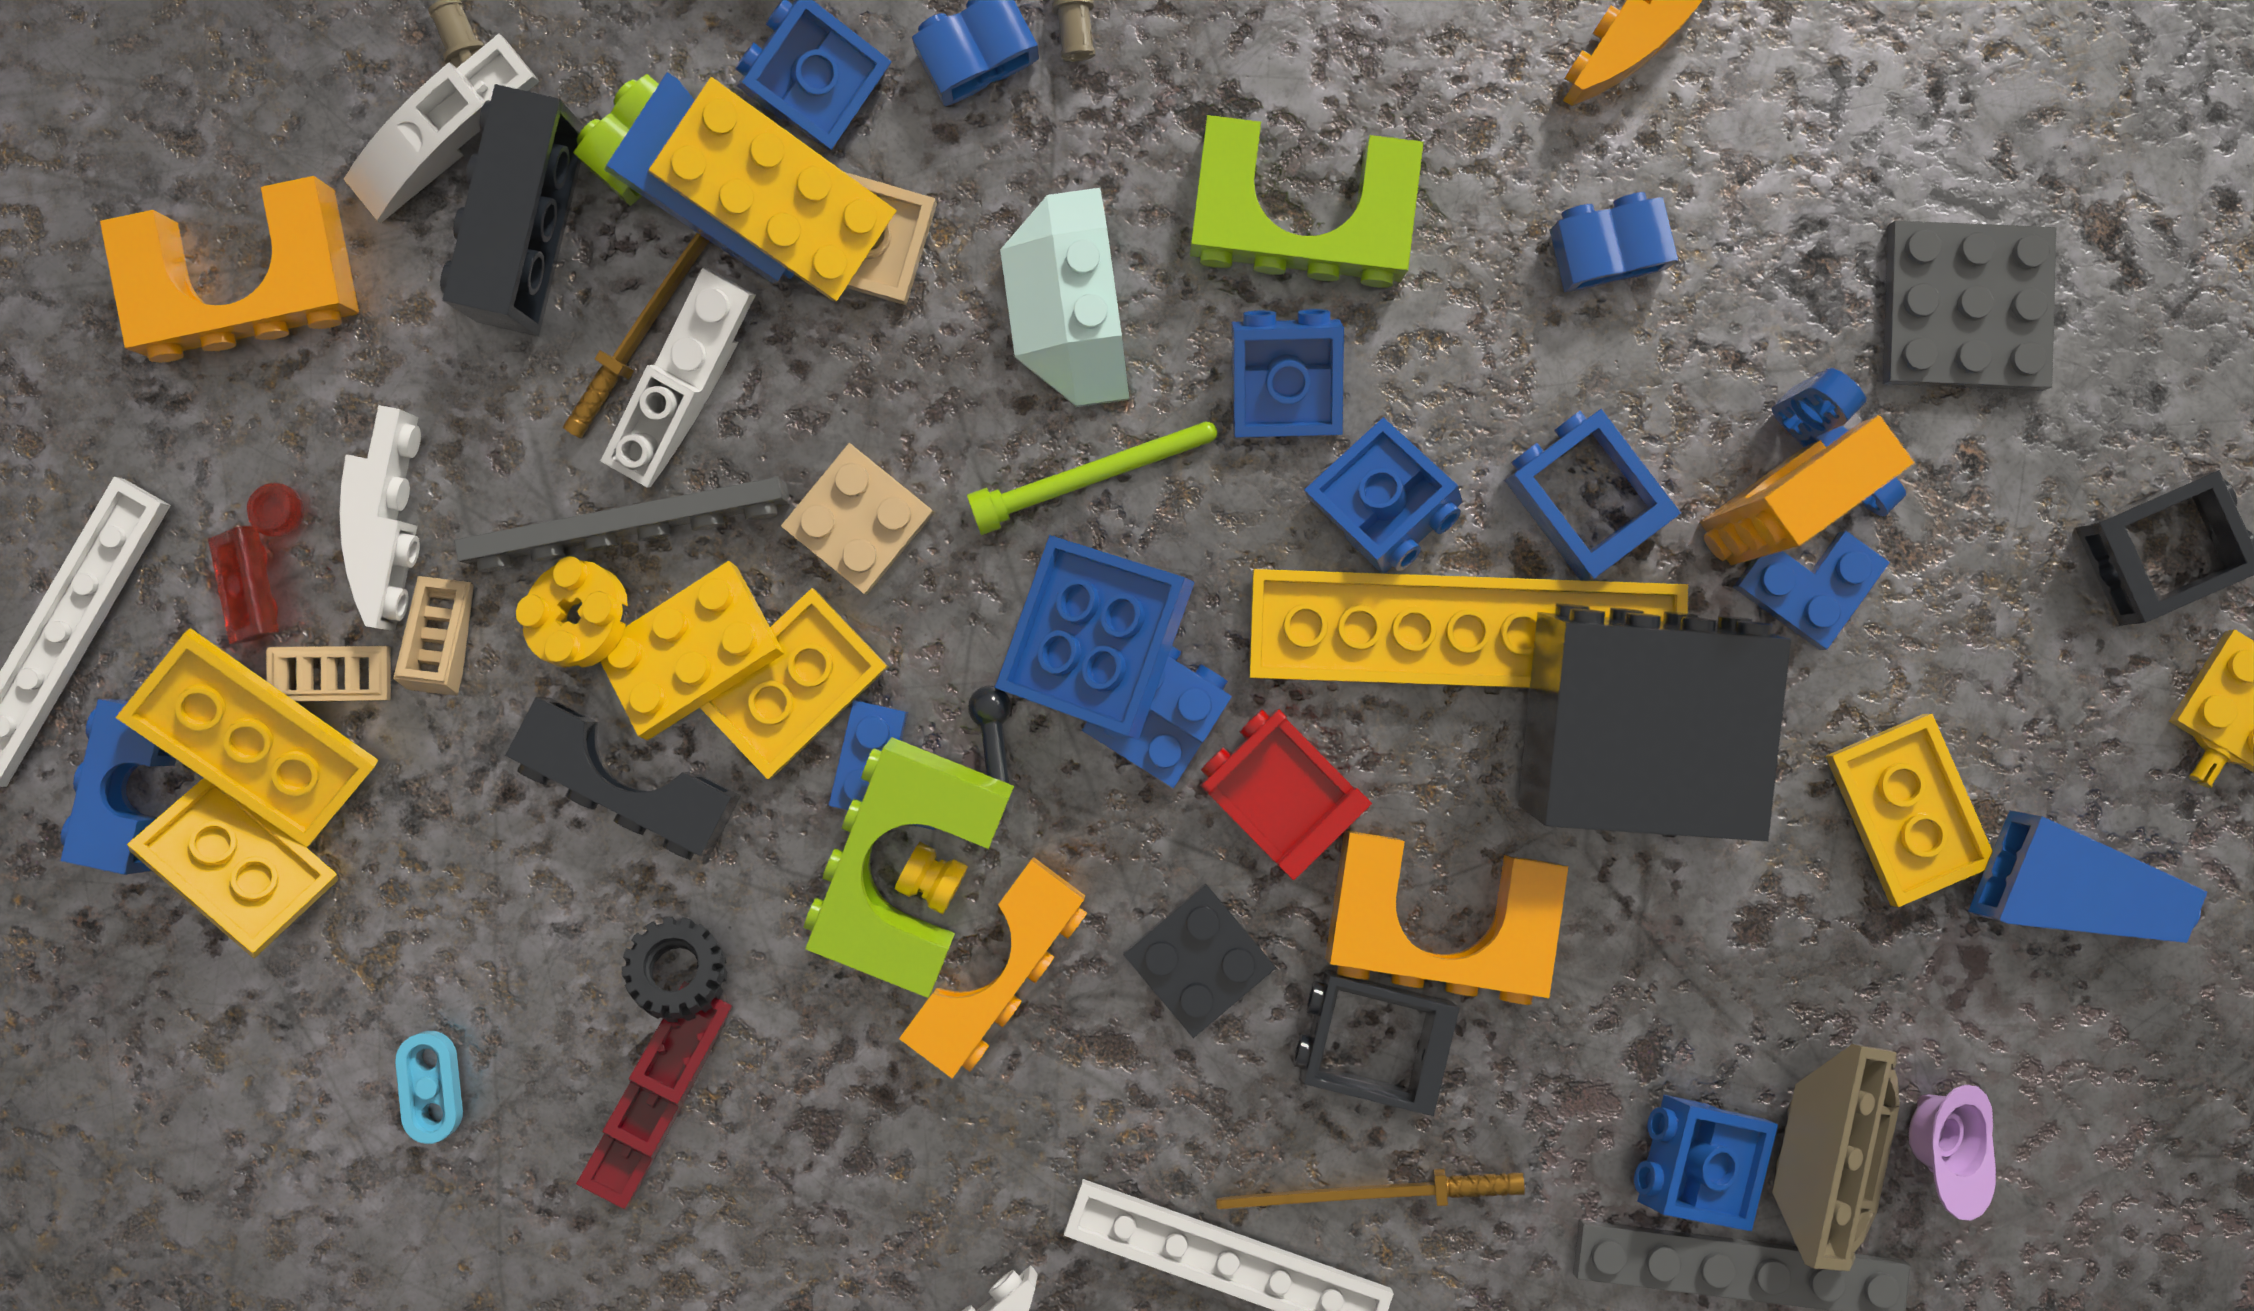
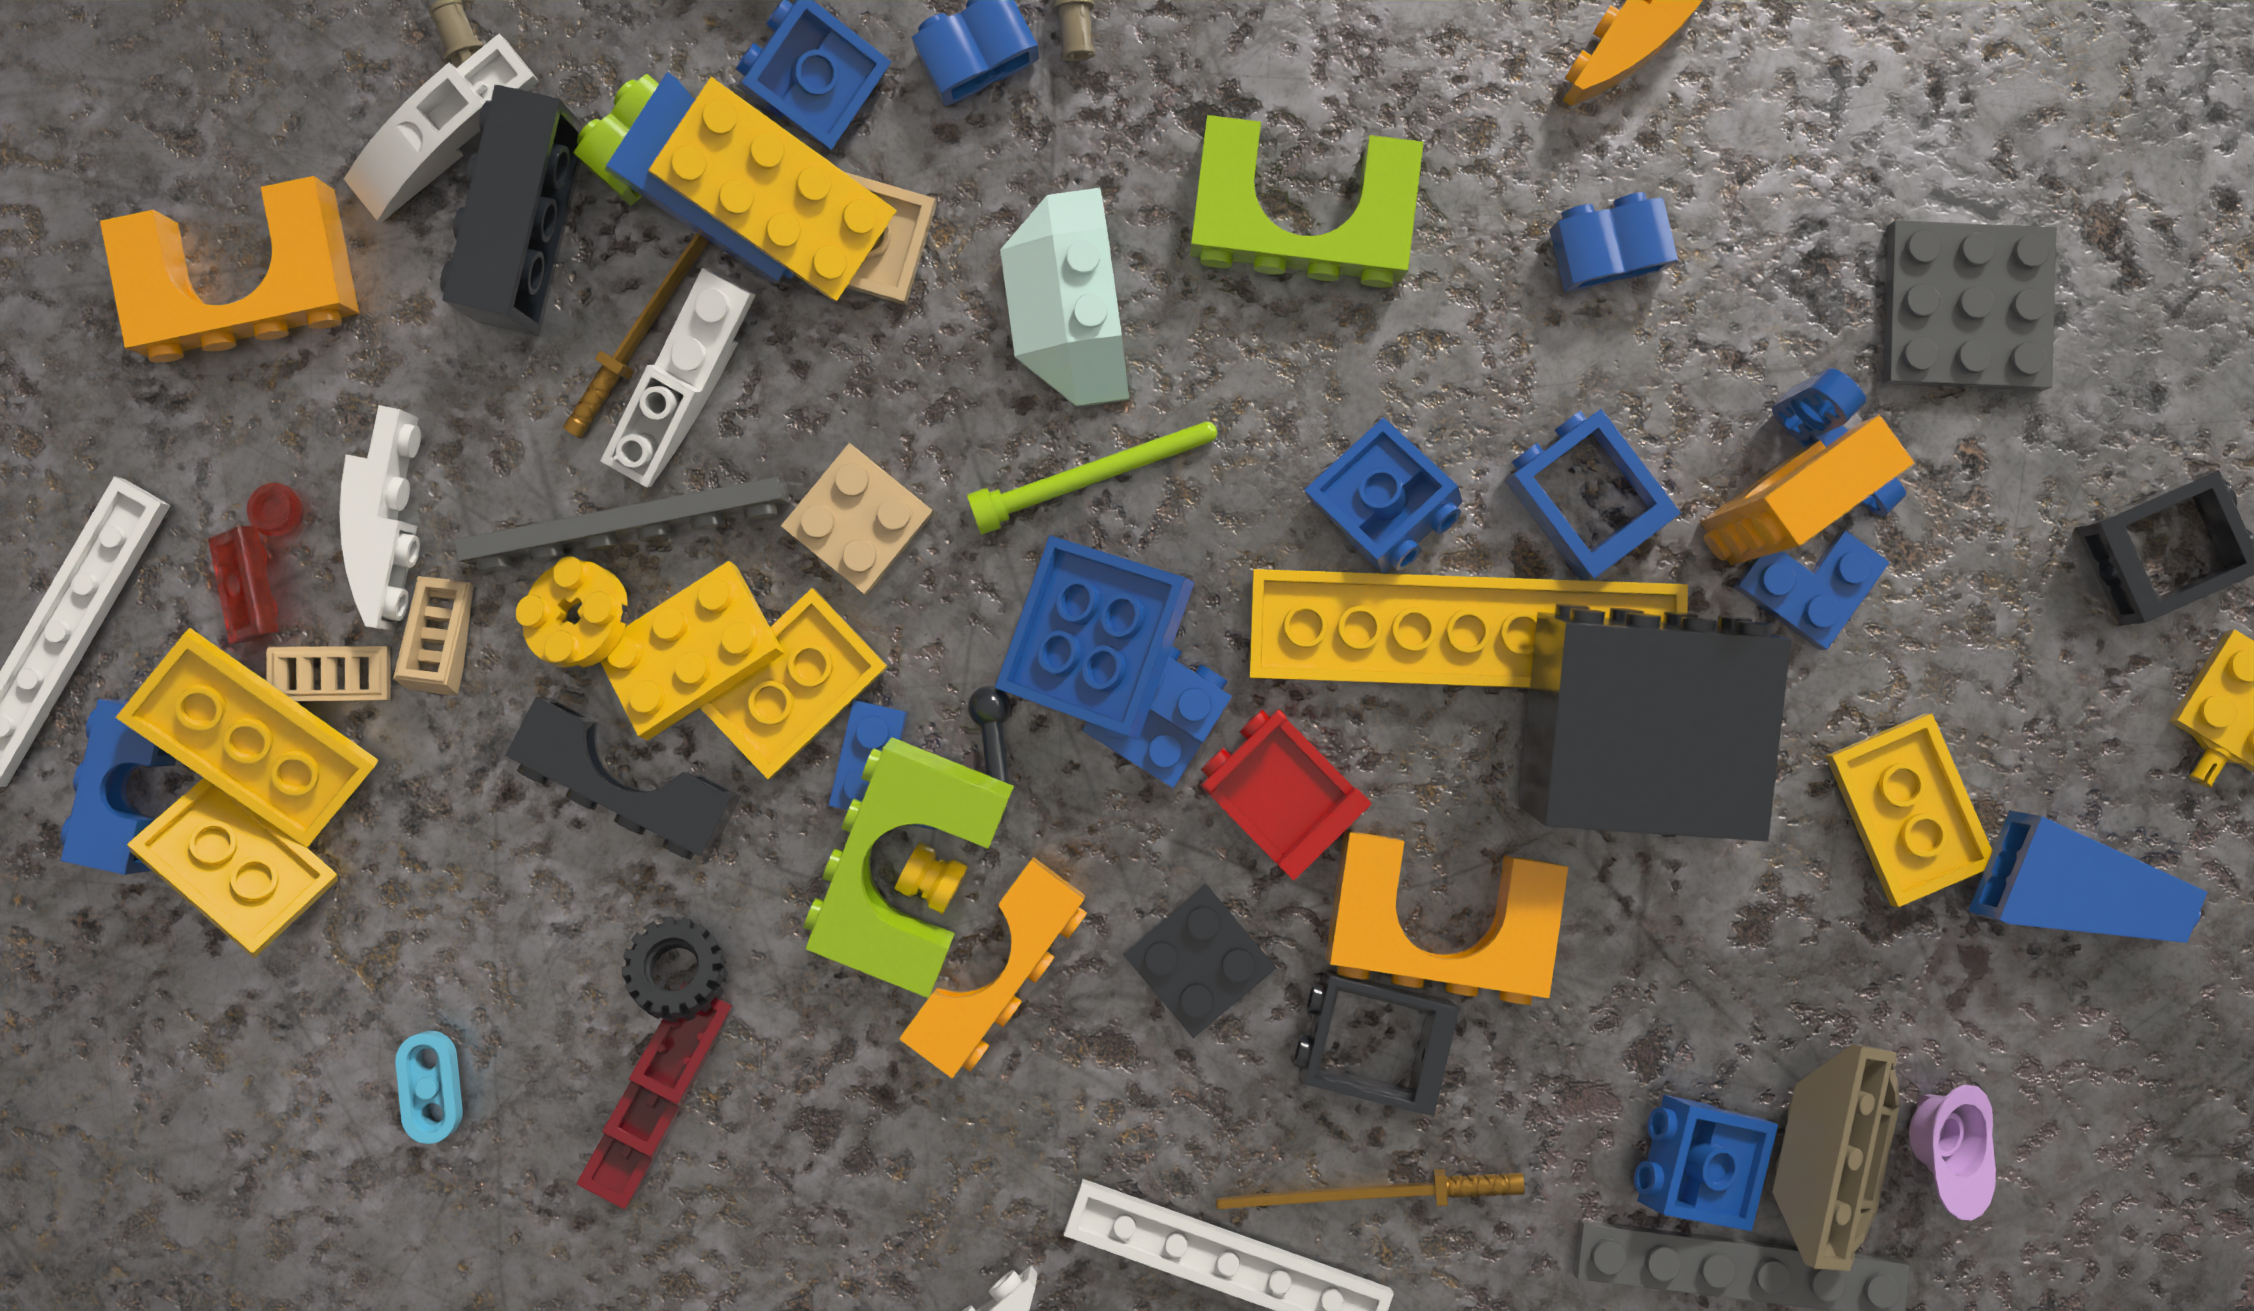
(1287, 374): blue plate -> none

